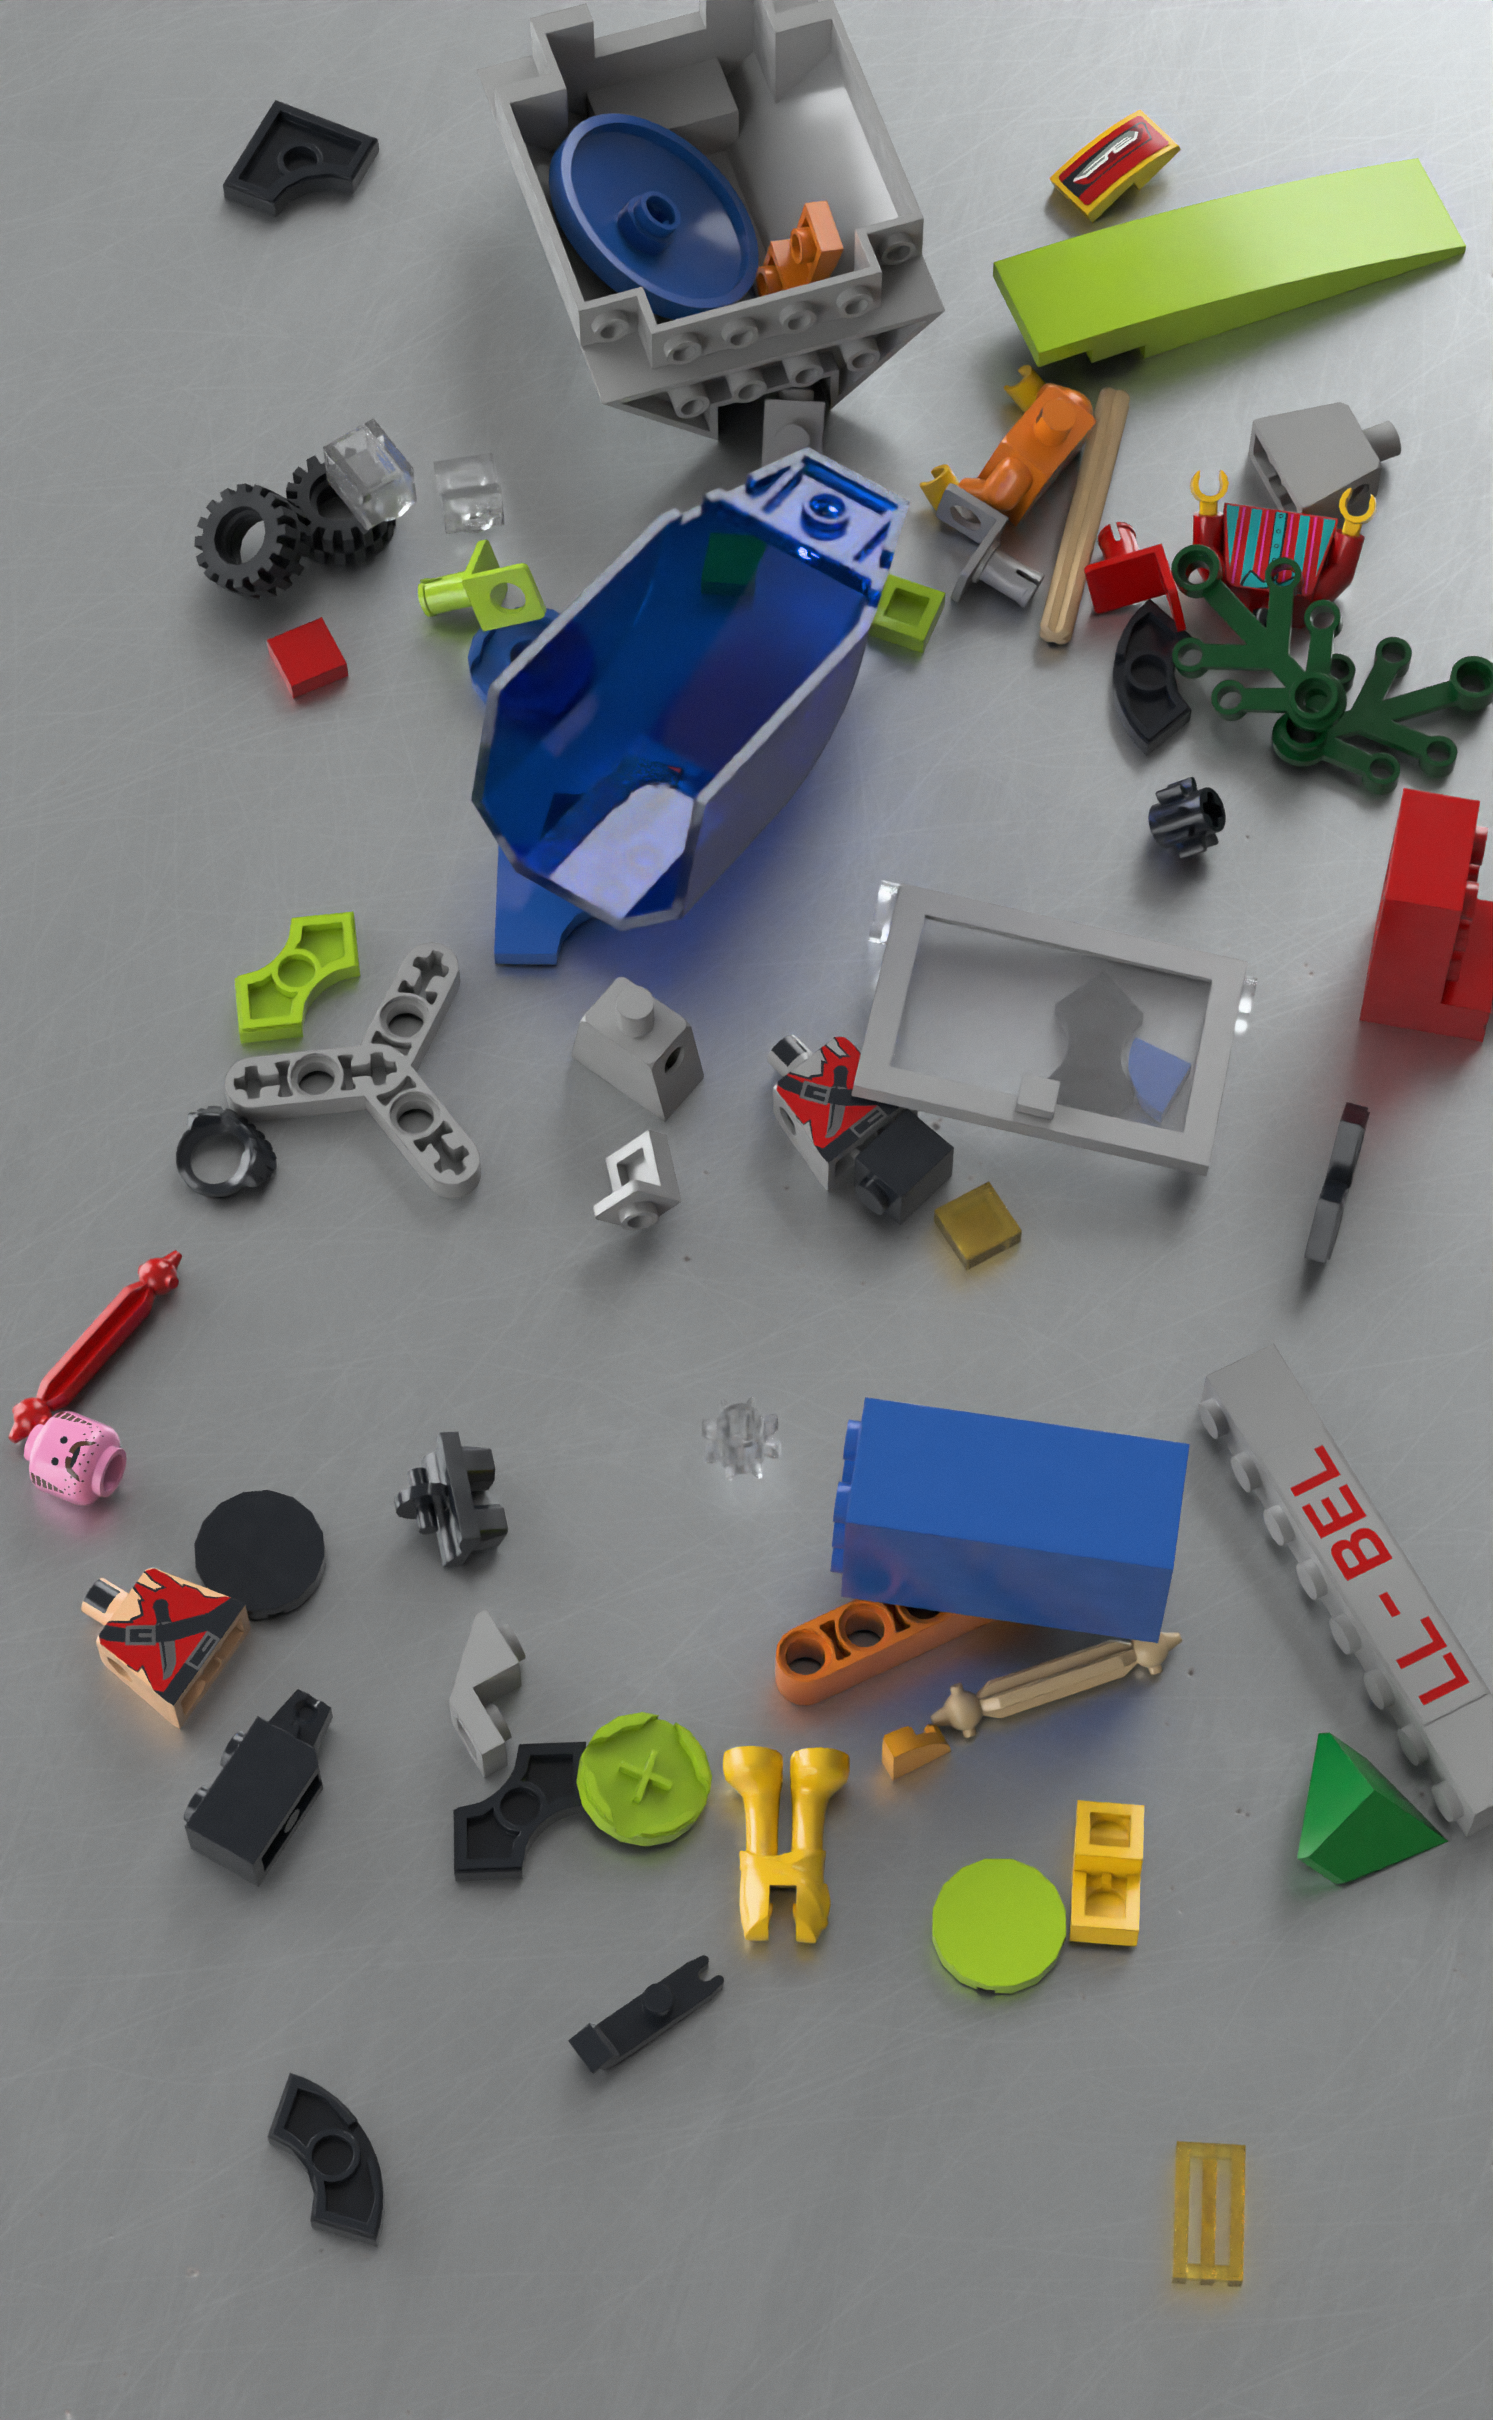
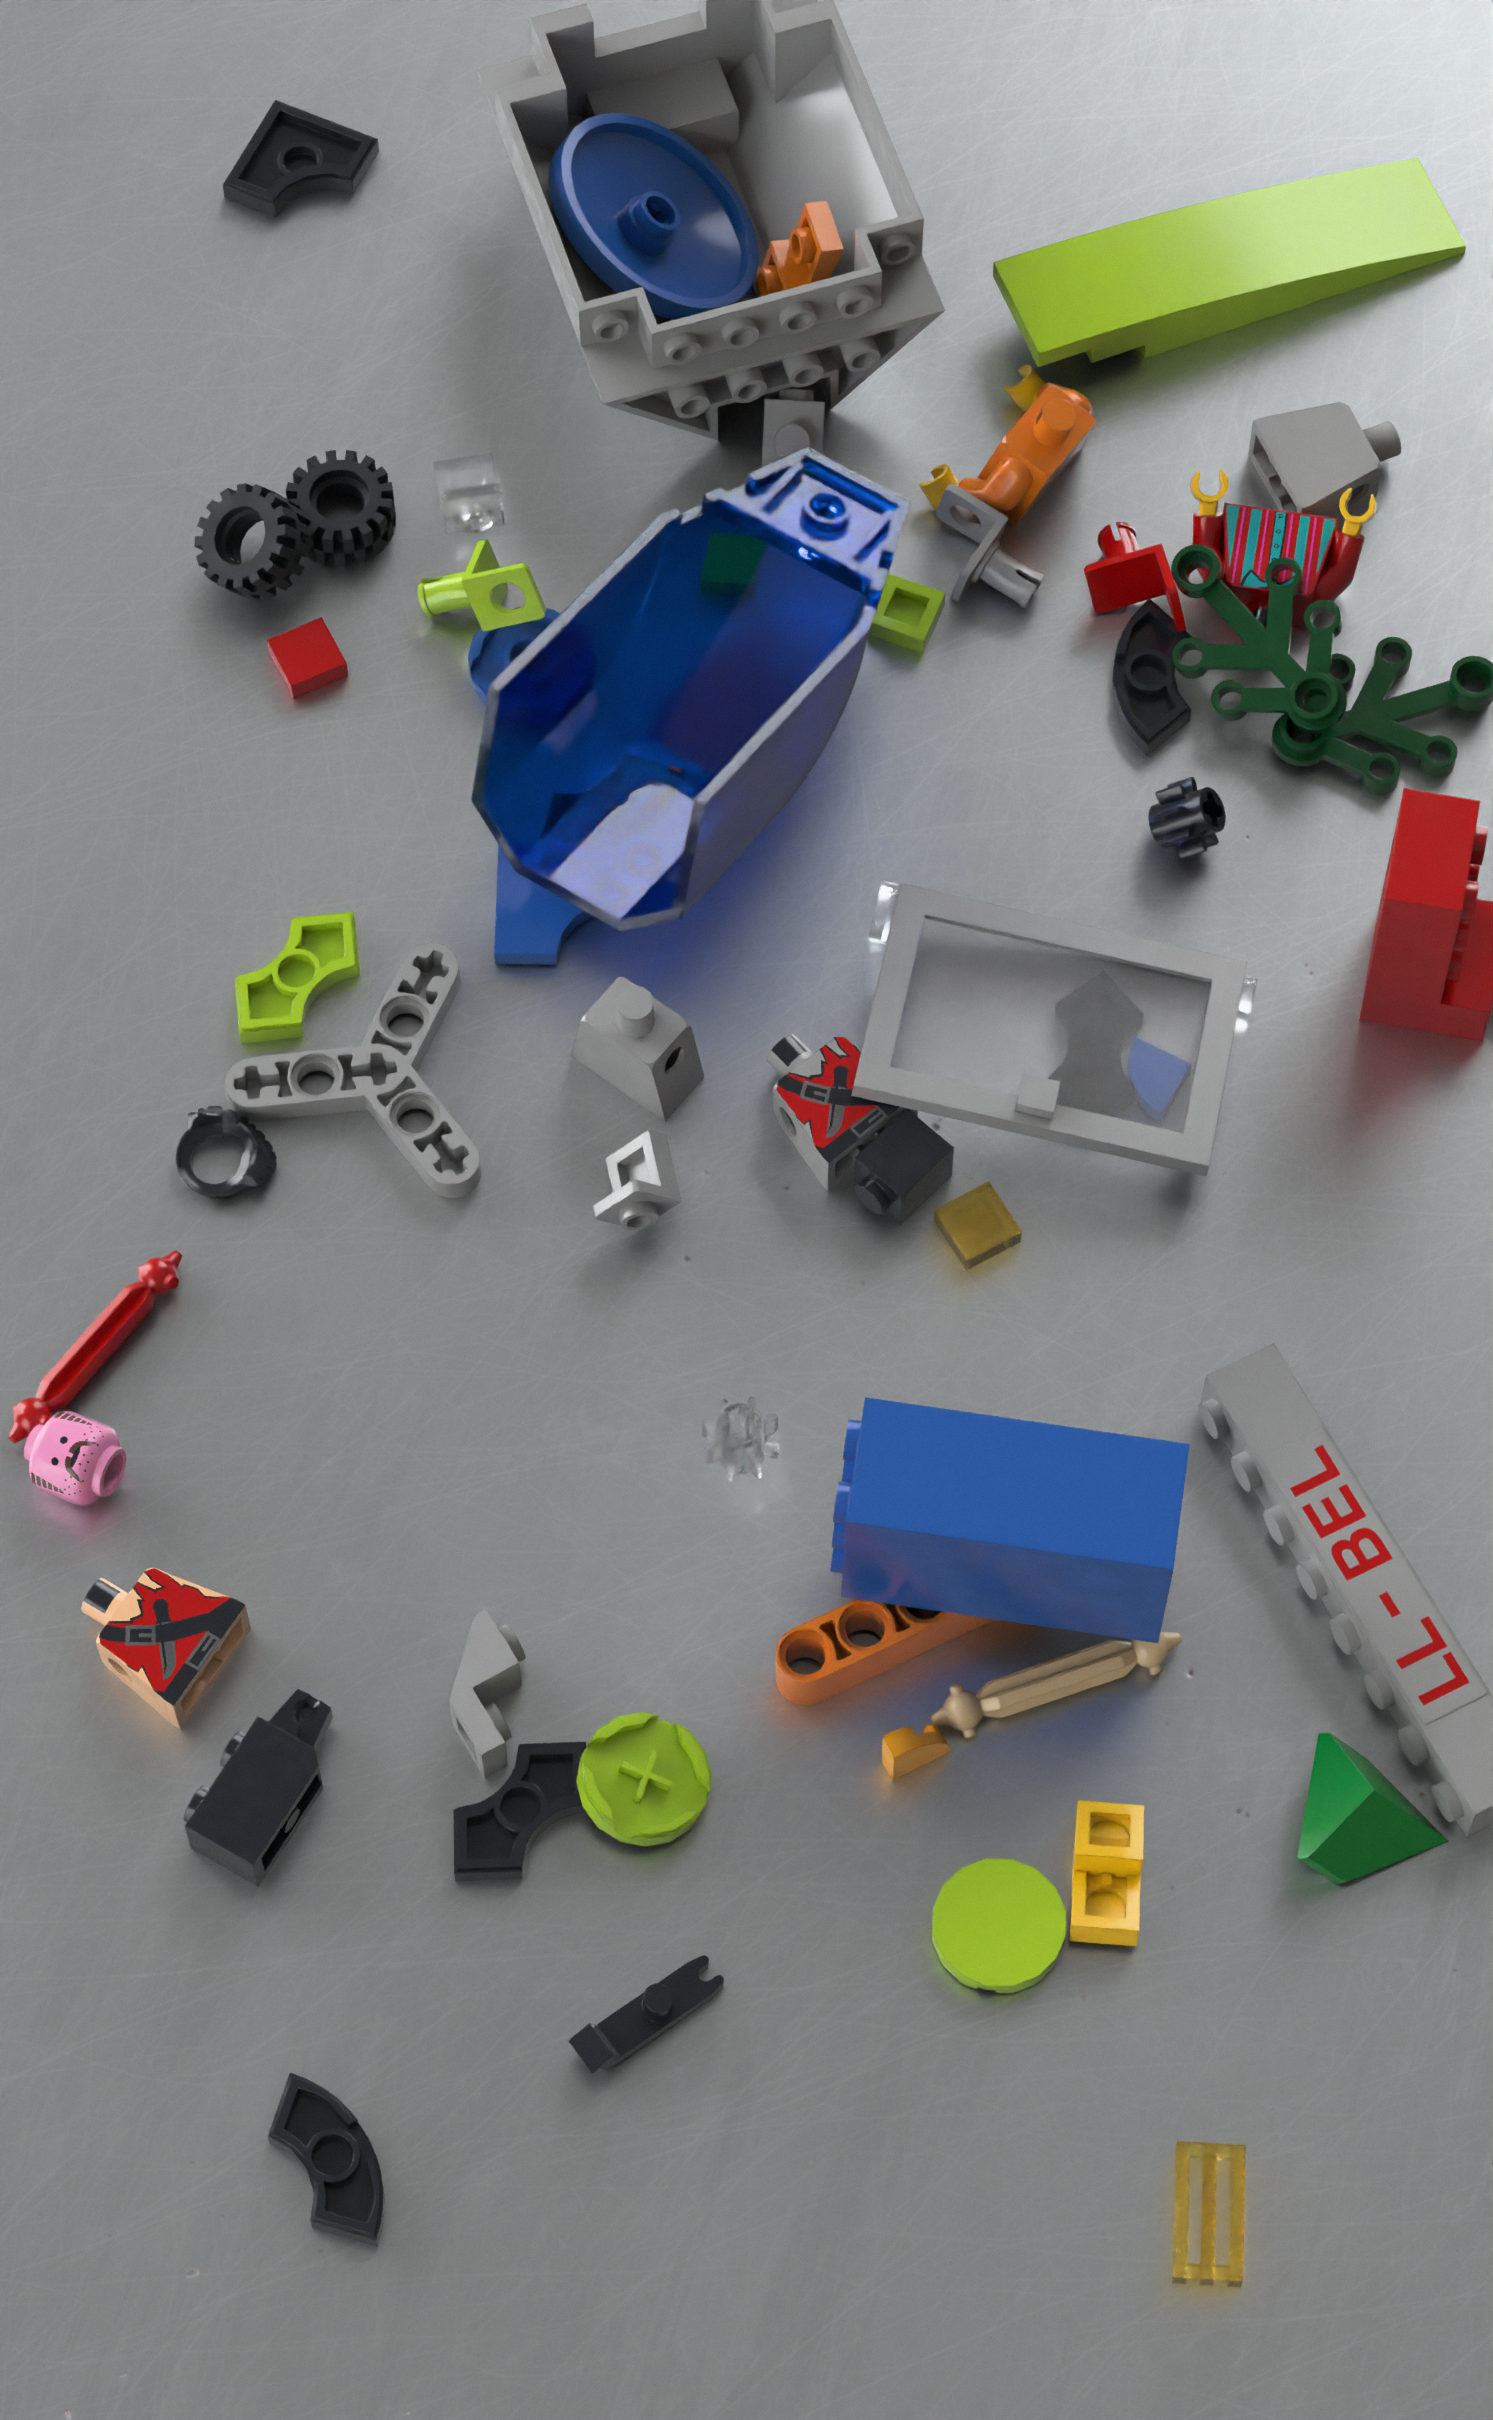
(261, 1552): black tile -> none
(370, 474): clear brick -> none
(444, 1502): black hips -> none
(759, 1779): yellow piece -> none
(1084, 516): tan axle -> none
(1112, 162): slope -> none
(1337, 1183): black tile -> none

